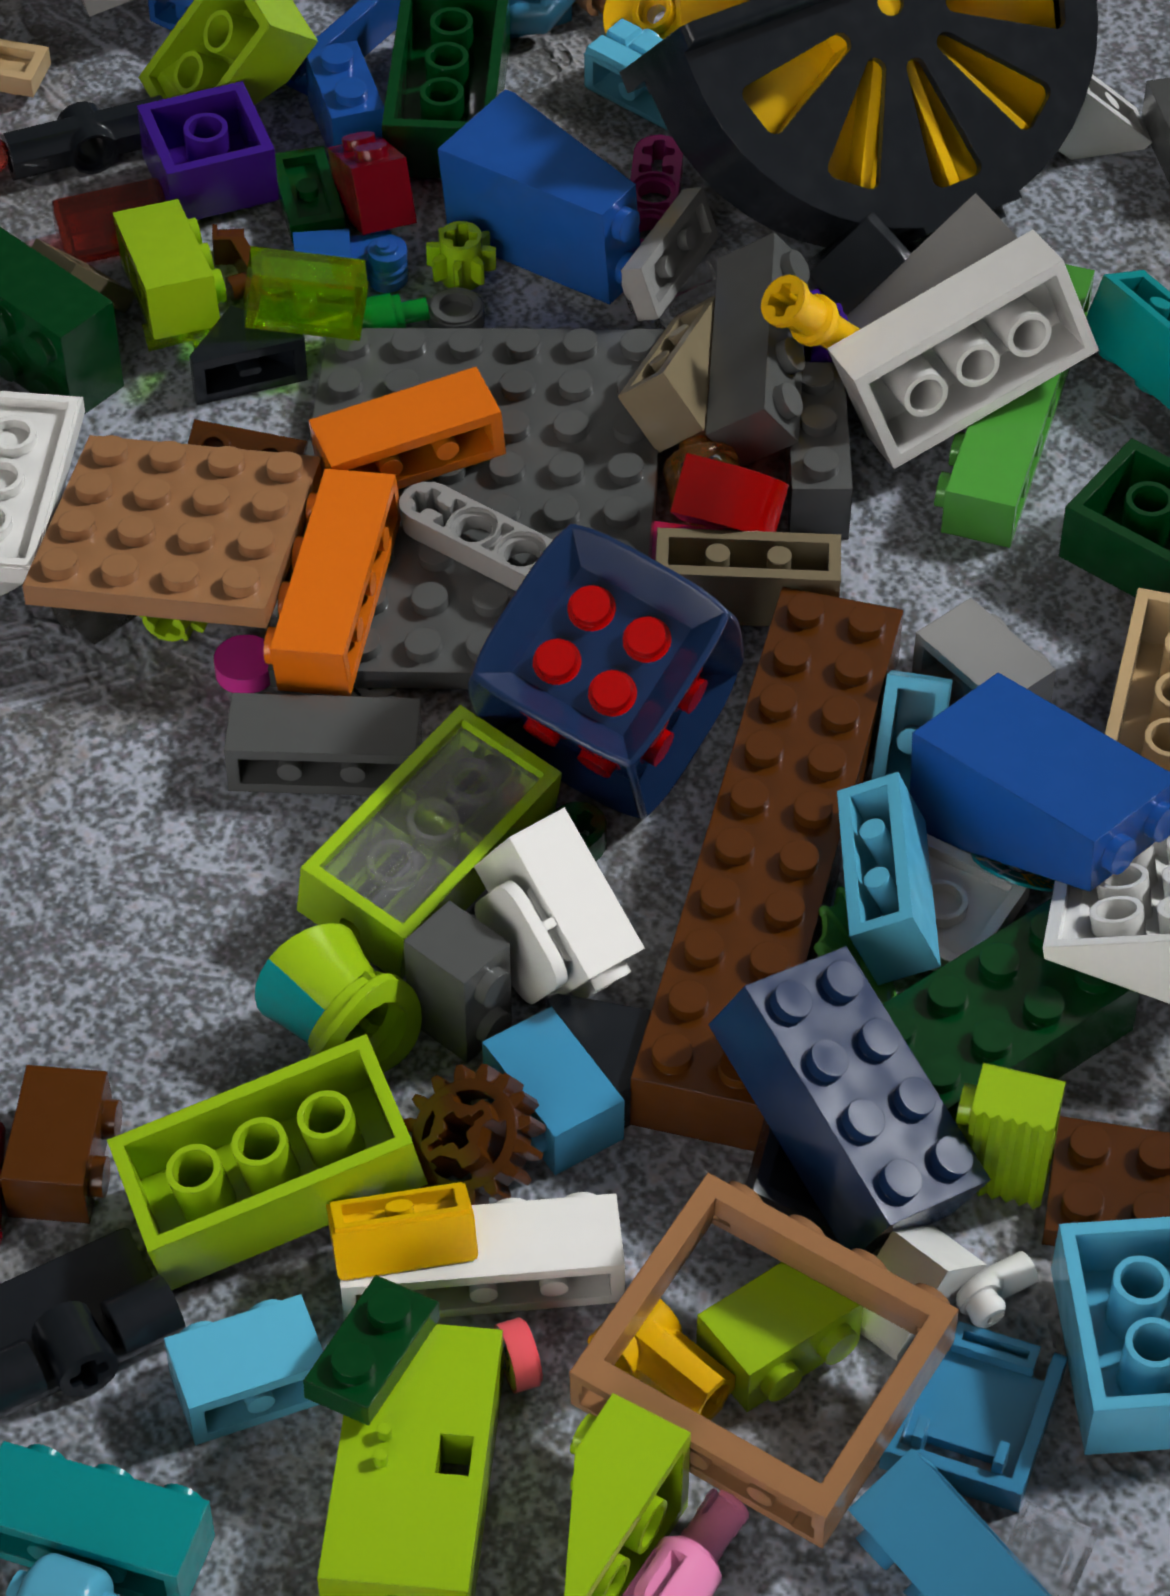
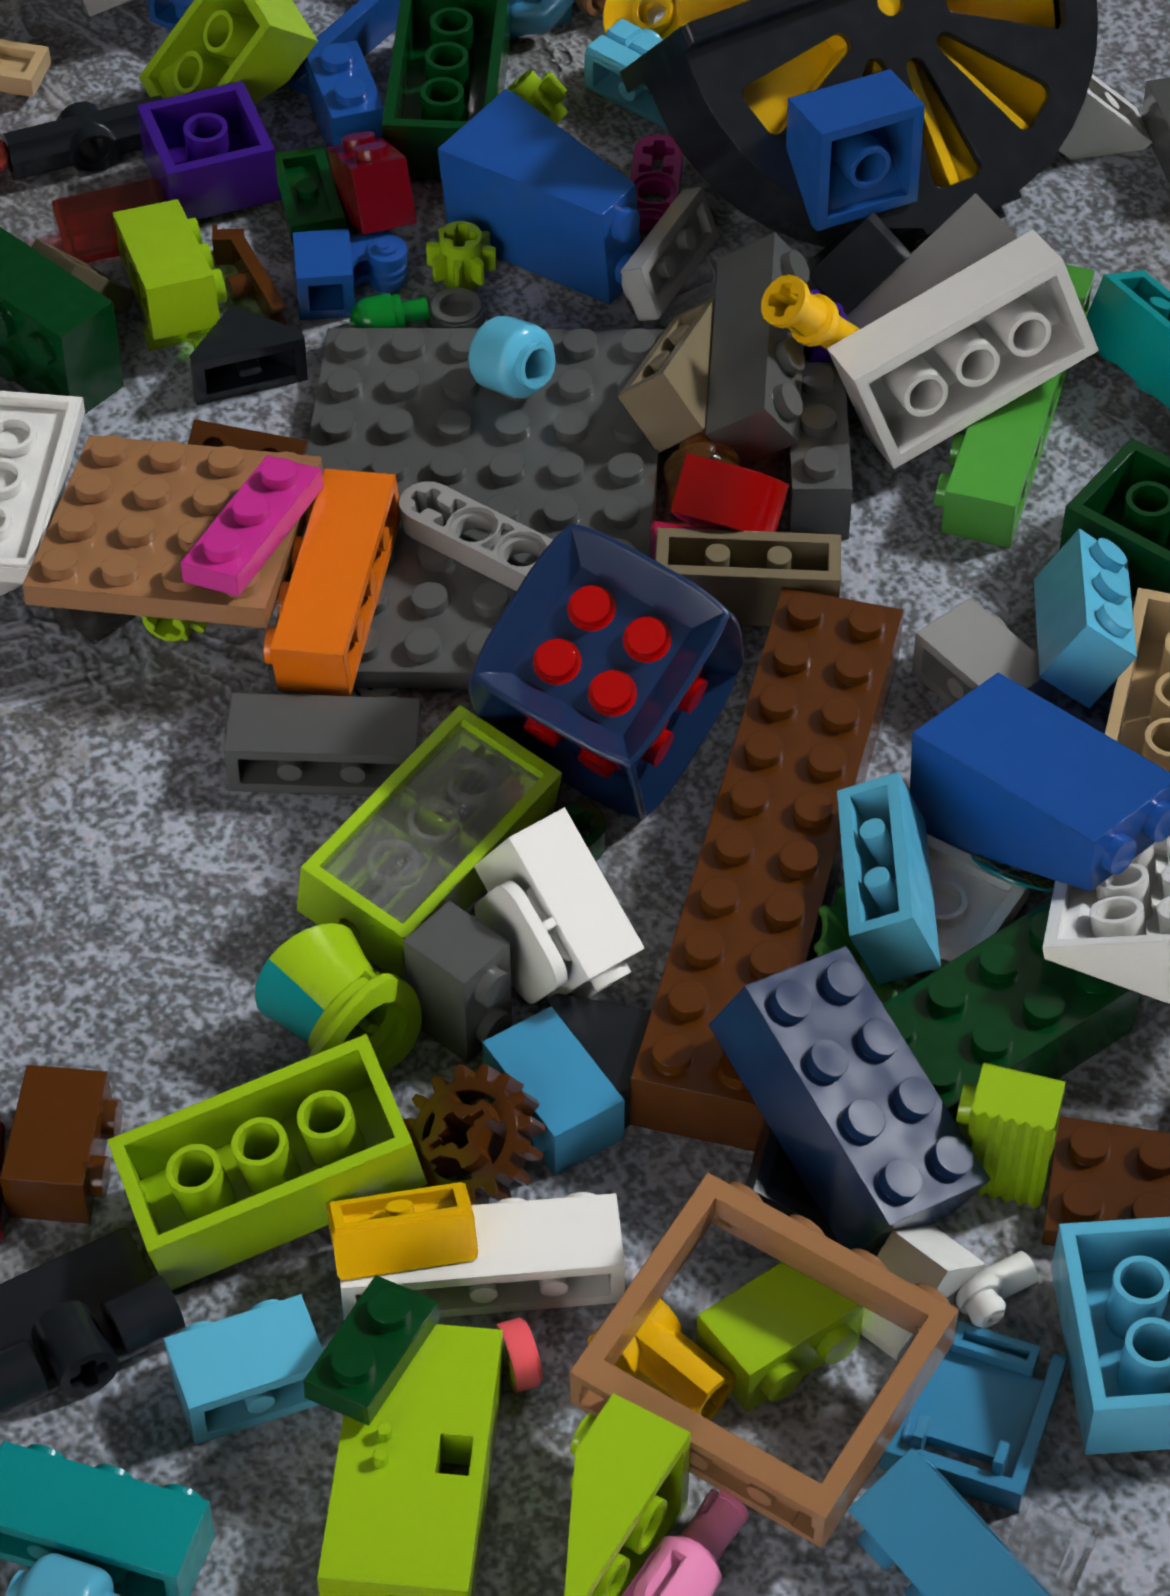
(241, 664): dark pink tile -> none
(252, 525): none -> dark pink plate
(305, 293): clear neon green brick -> none
(414, 430): orange brick -> none
(511, 357): none -> medium azure head
(542, 93): none -> lime gear
(855, 148): none -> blue slope
(907, 705): medium azure slope -> none
(1084, 618): none -> medium azure brick

